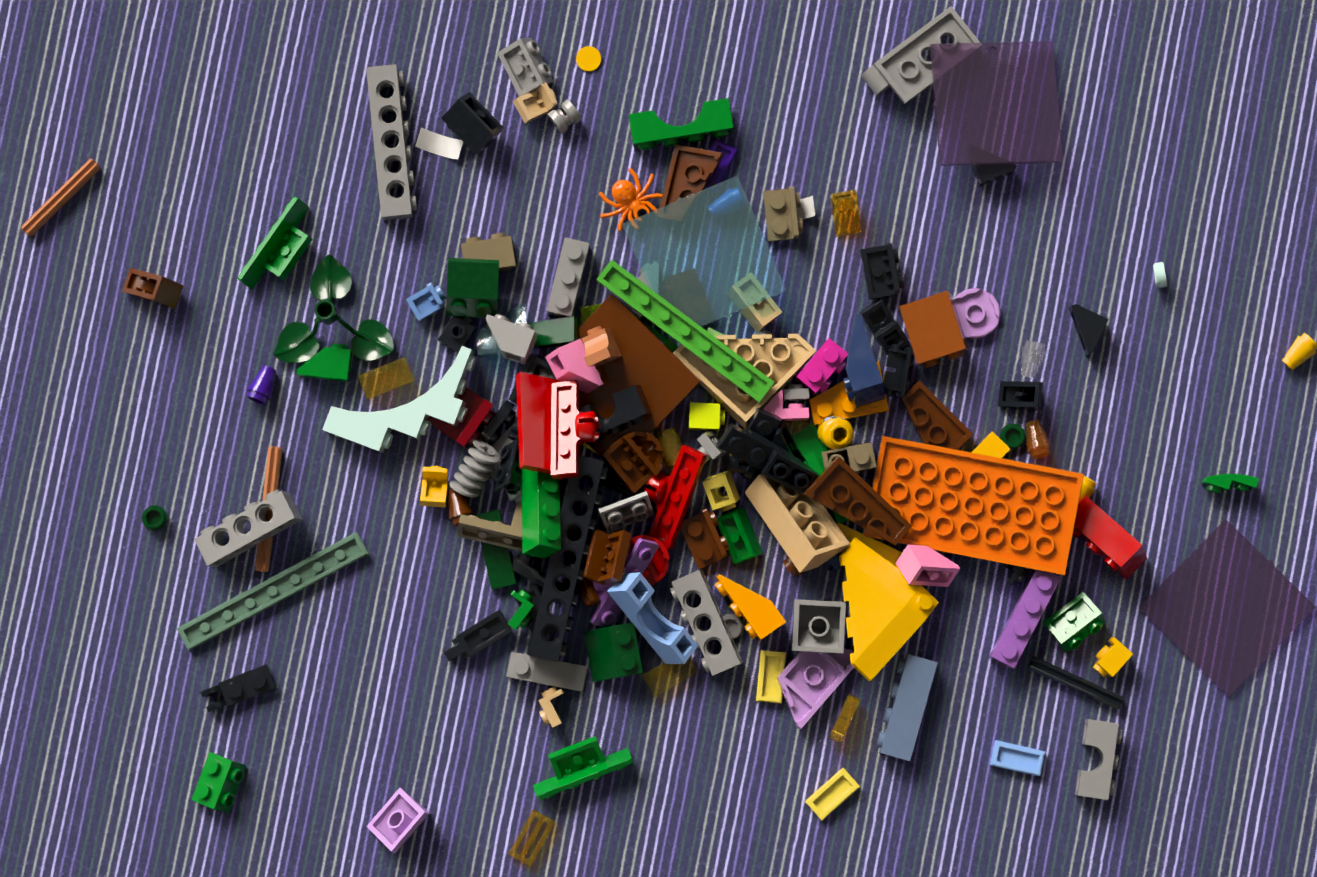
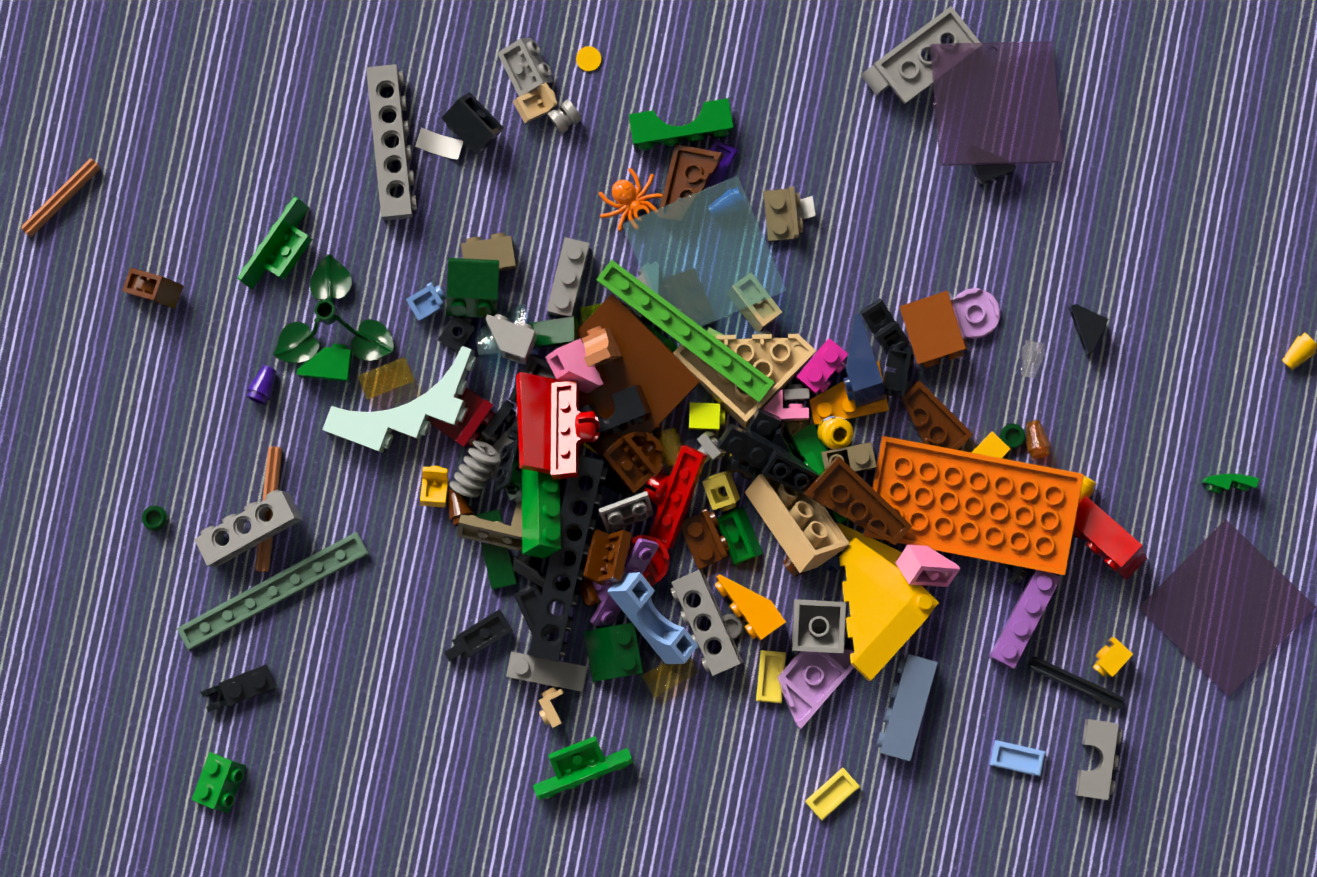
(397, 820): lavender slope -> none
(522, 616): green bracket -> none
(542, 818): clear yellow tile -> none
(844, 718): clear yellow beam -> none
(845, 213): clear yellow slope -> none
(881, 271): black bracket -> none
(1020, 395): black slope -> none
(1075, 622): bracket -> none
(1159, 274): light aqua tile -> none

